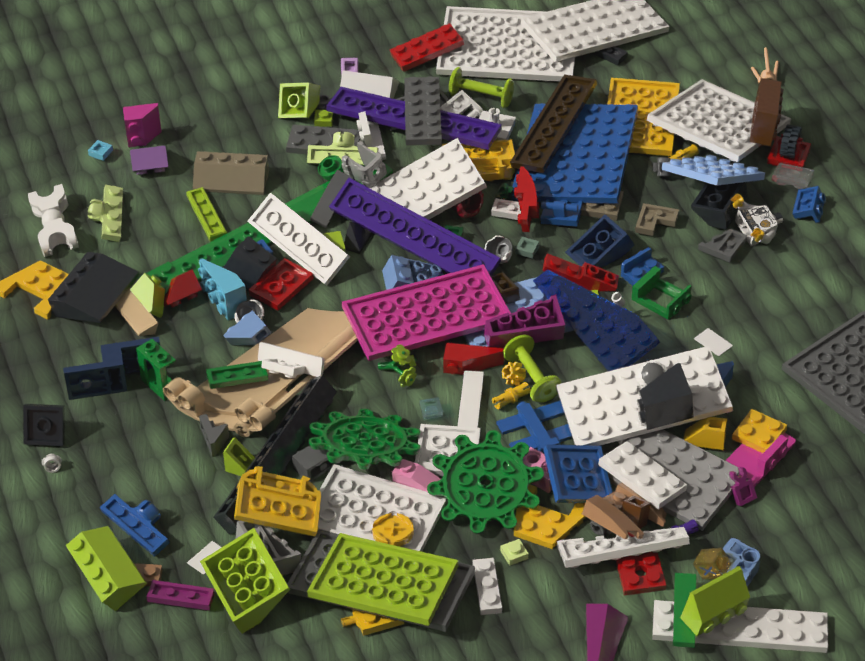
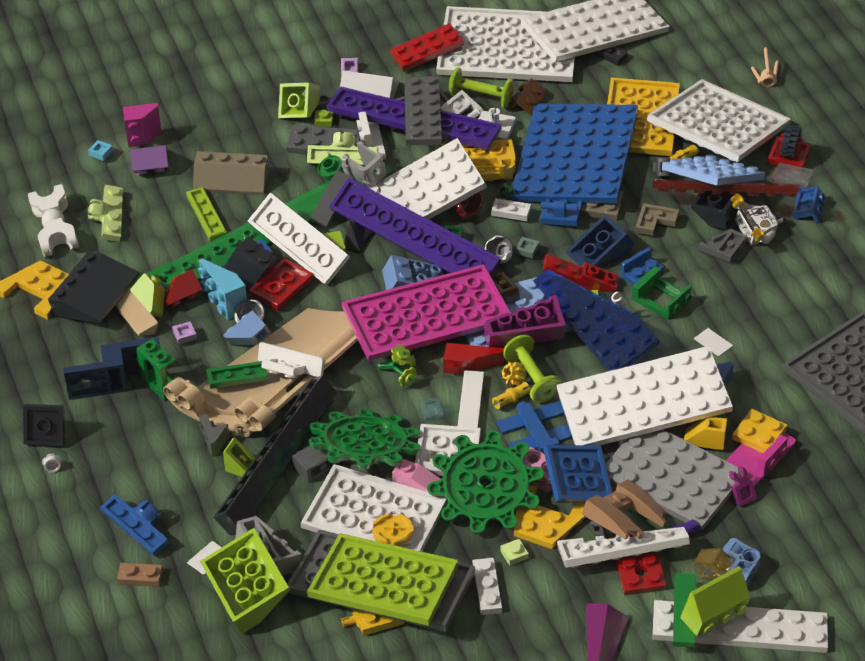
(106, 566): lime slope -> none
(180, 595): magenta plate -> none
(184, 332): none -> lavender plate
(278, 502): yellow plate -> none
(527, 199): red slope -> none
(529, 95): none -> reddish brown bracket
(553, 123): dark brown plate -> none
(636, 510): reddish brown brick -> none
(642, 474): white plate -> none
(649, 371): dark grey hair -> none
(666, 399): black slope -> none
(753, 189): none -> clear red plate
(766, 112): reddish brown brick -> none

